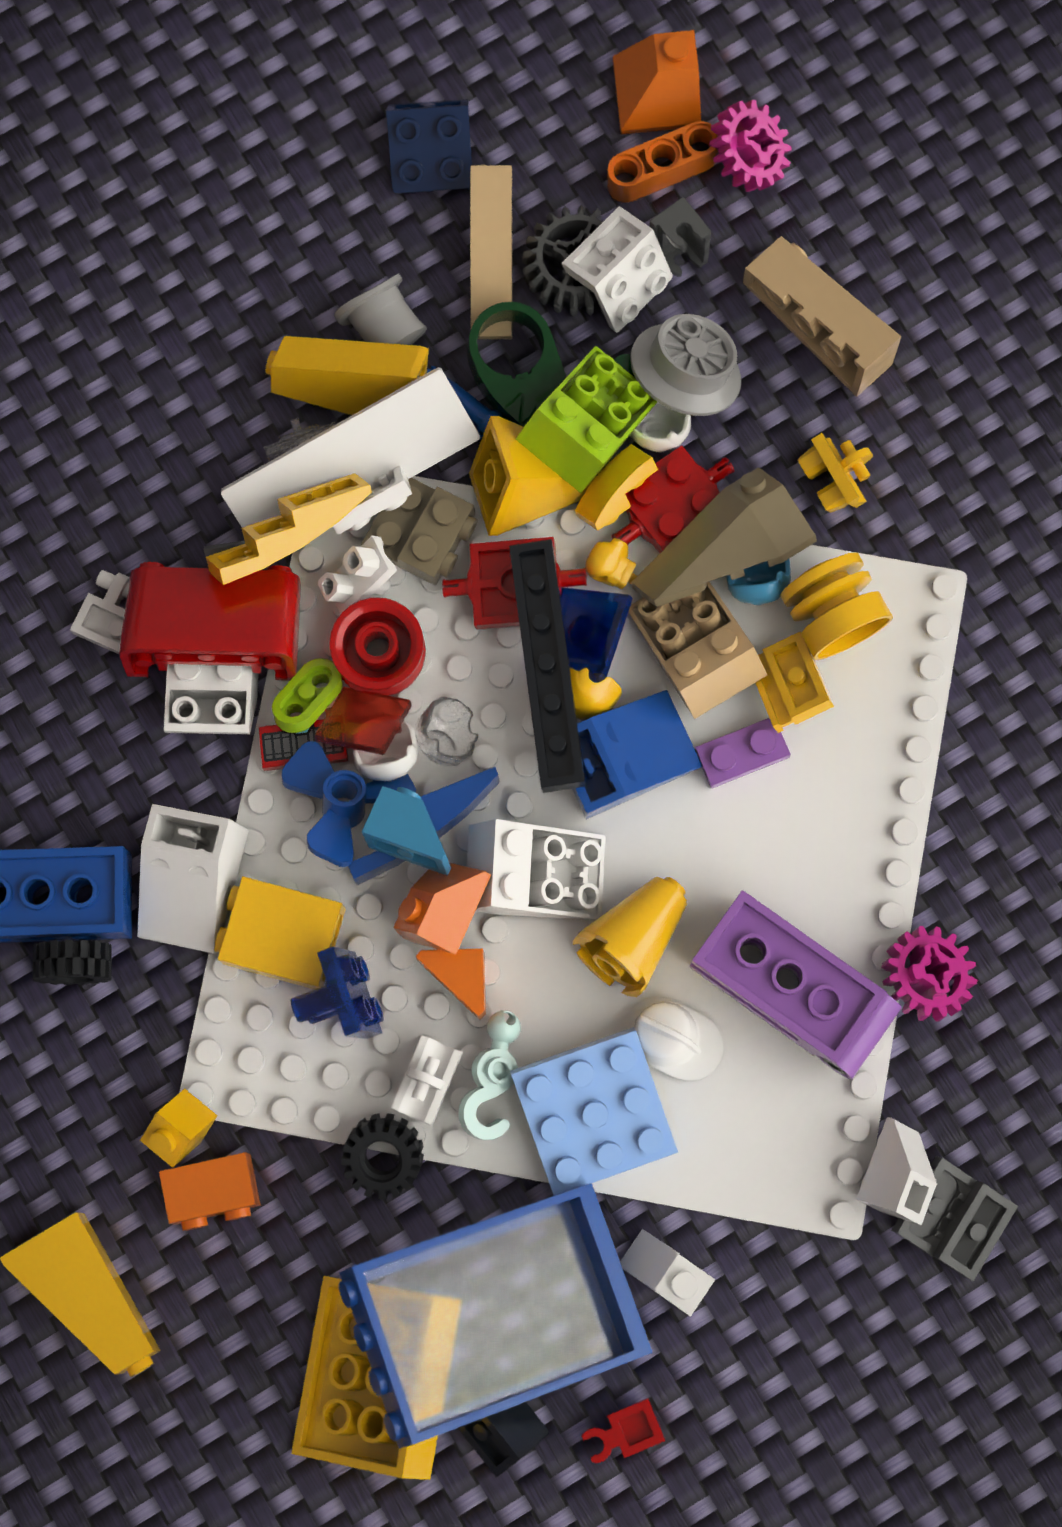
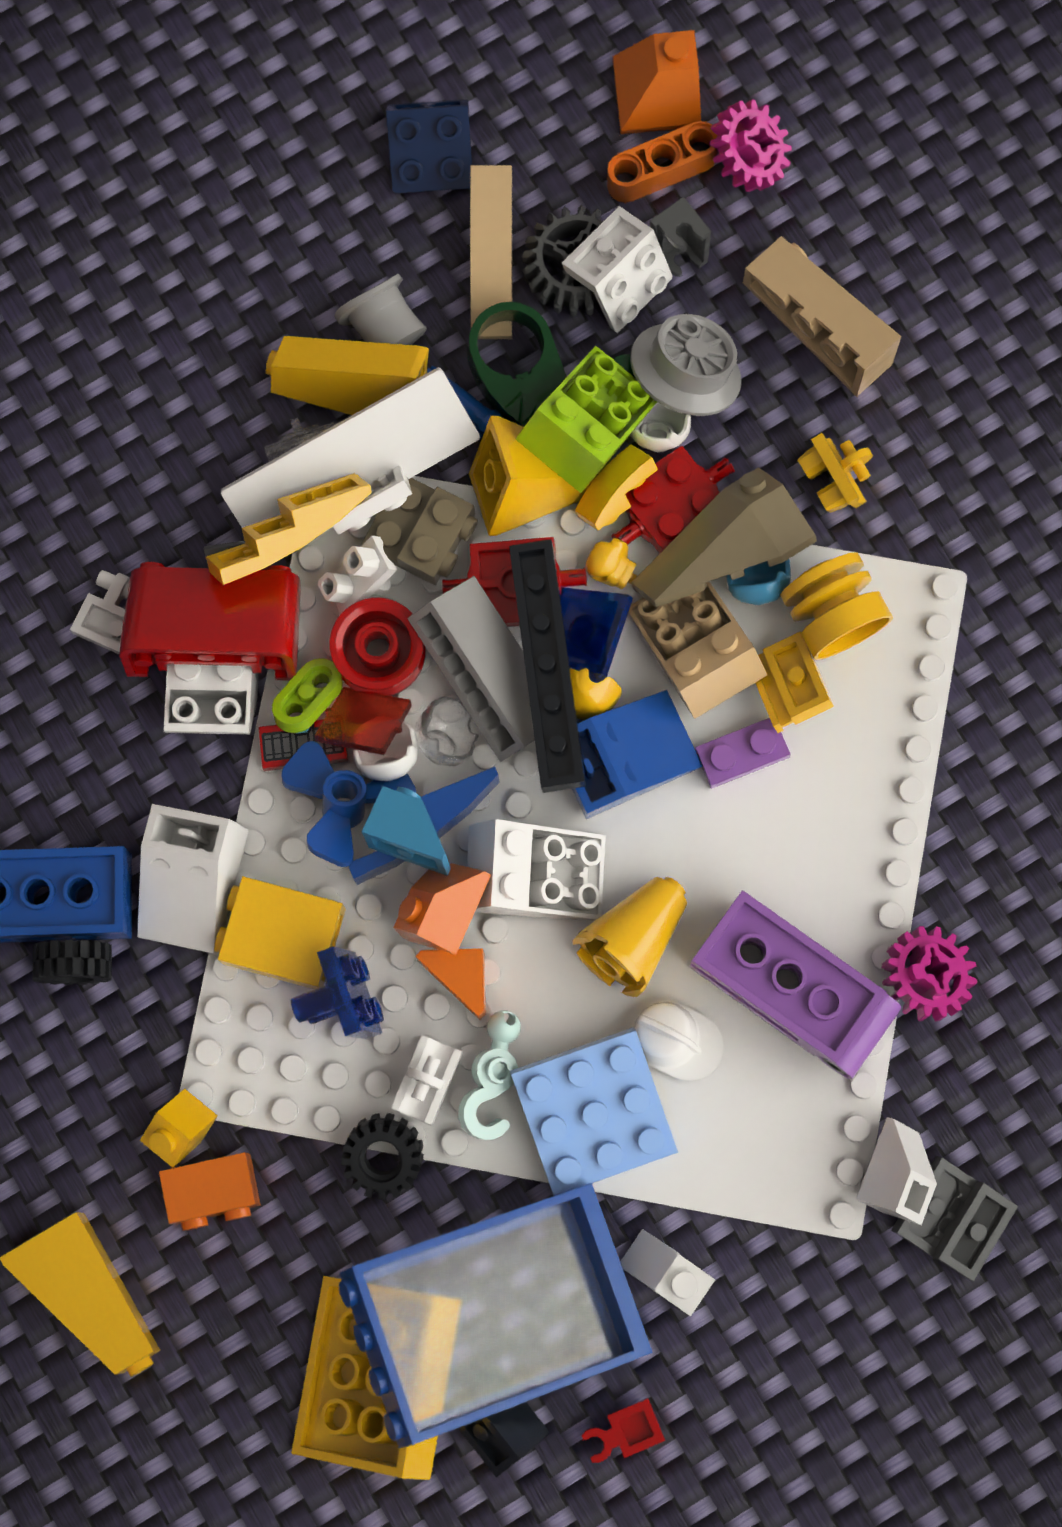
(479, 663): none -> light grey brick

